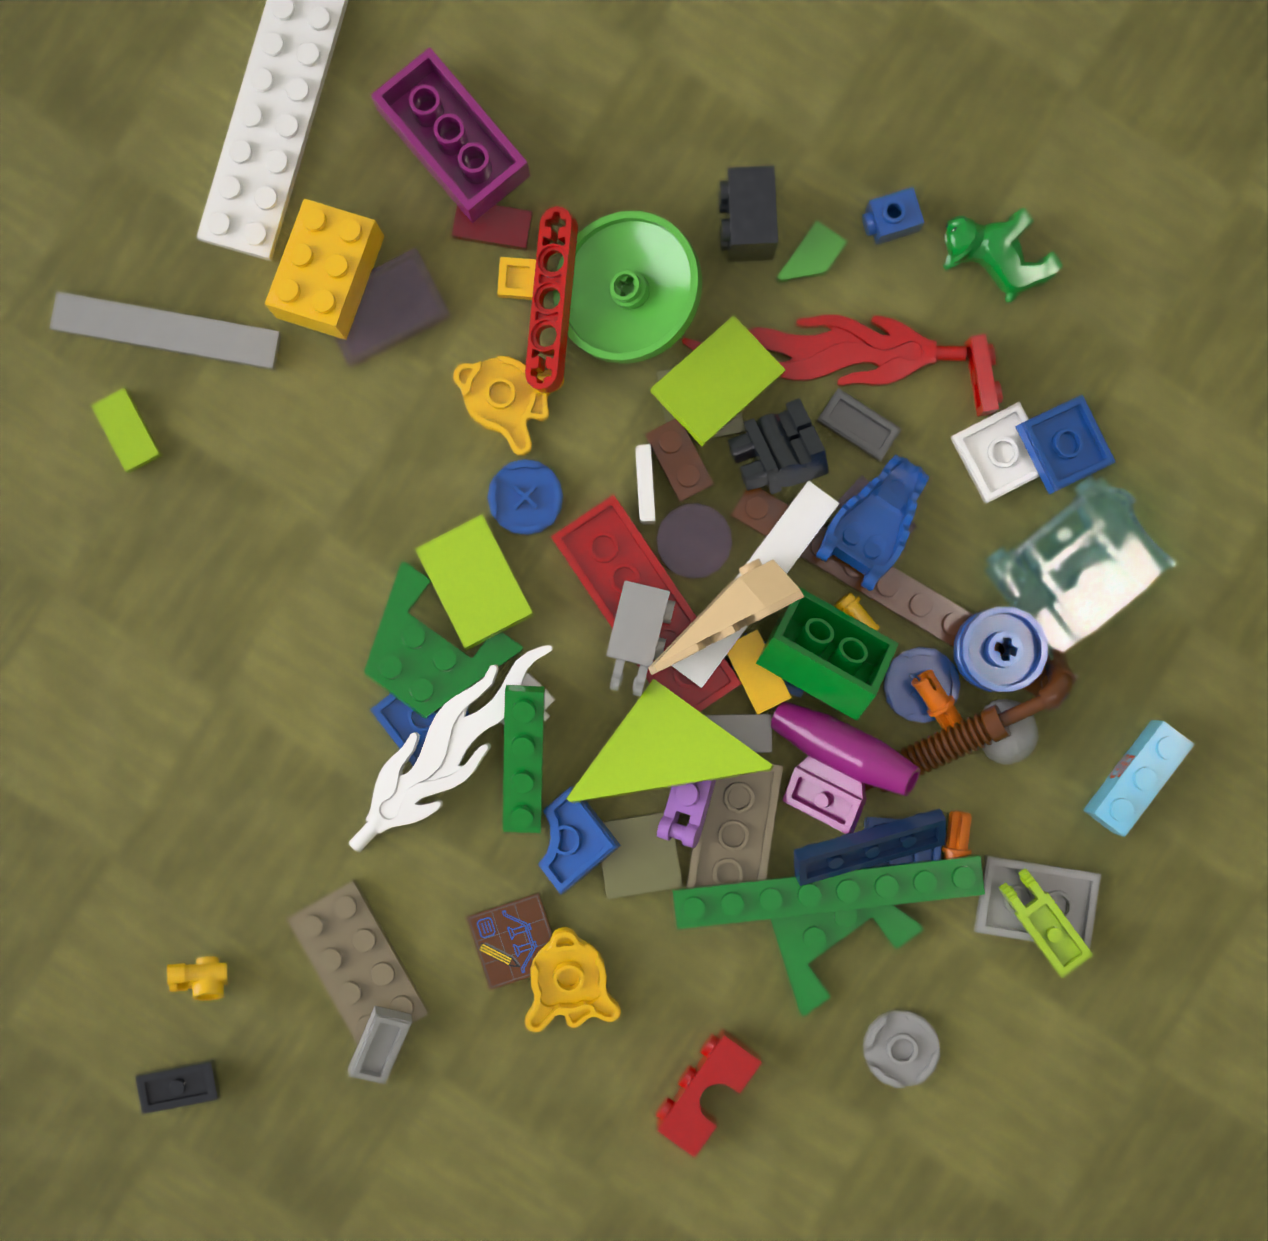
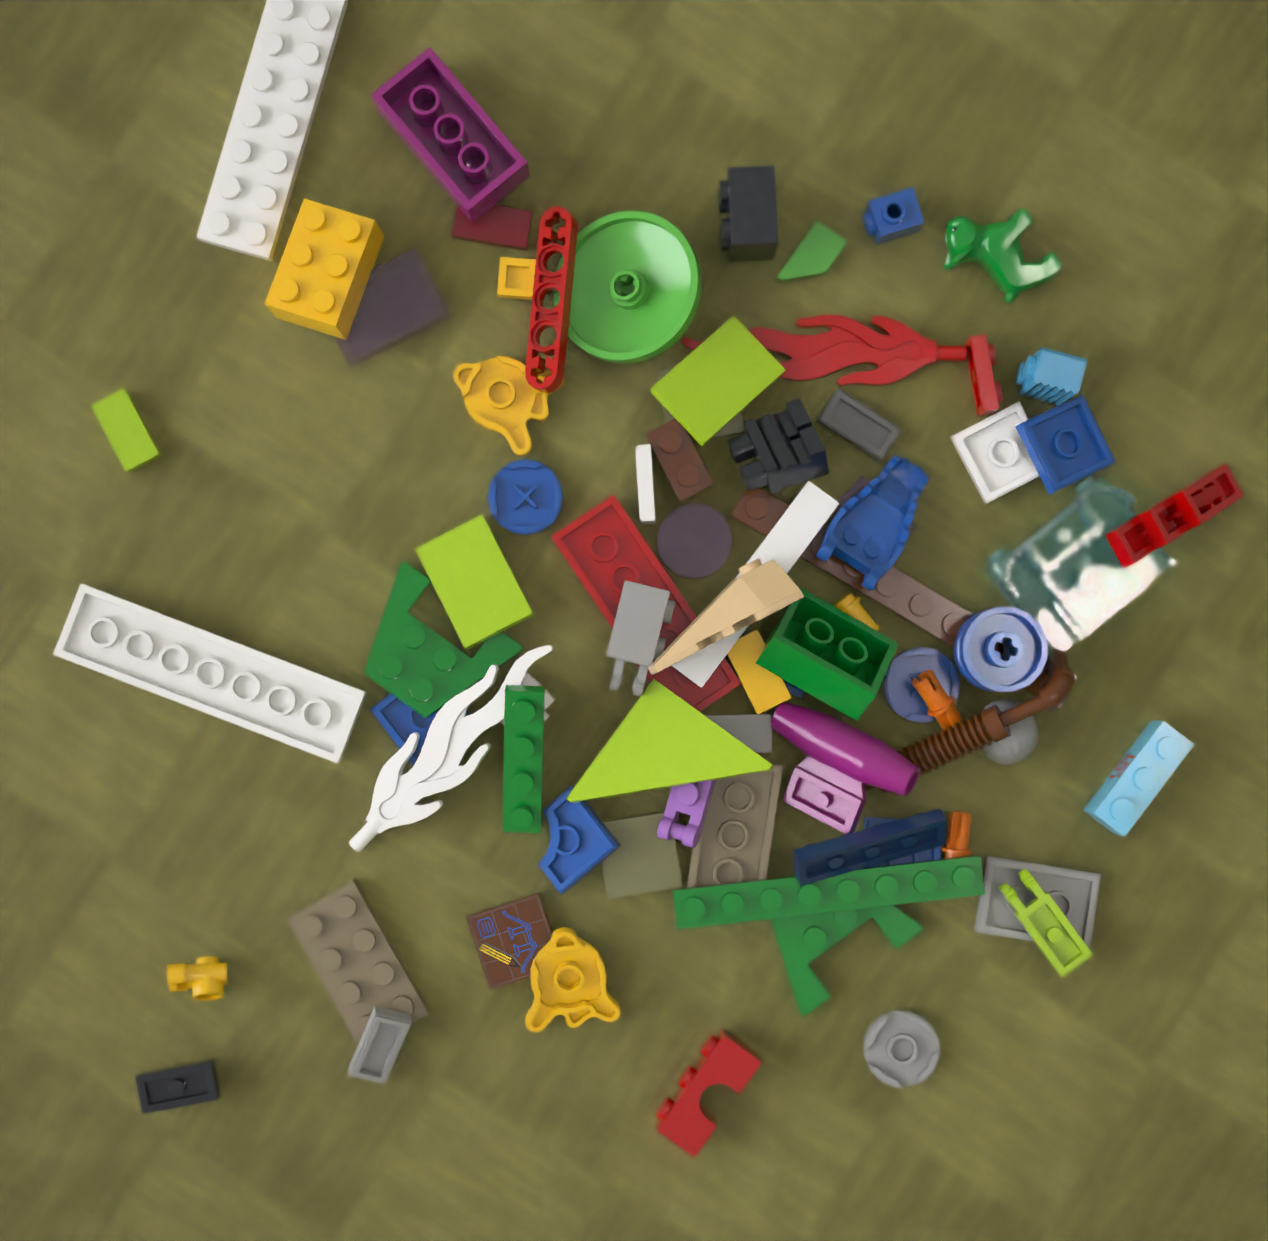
(165, 330): light grey tile -> none
(210, 673): none -> white plate
(1050, 376): none -> dark azure brick
(1174, 515): none -> red slope

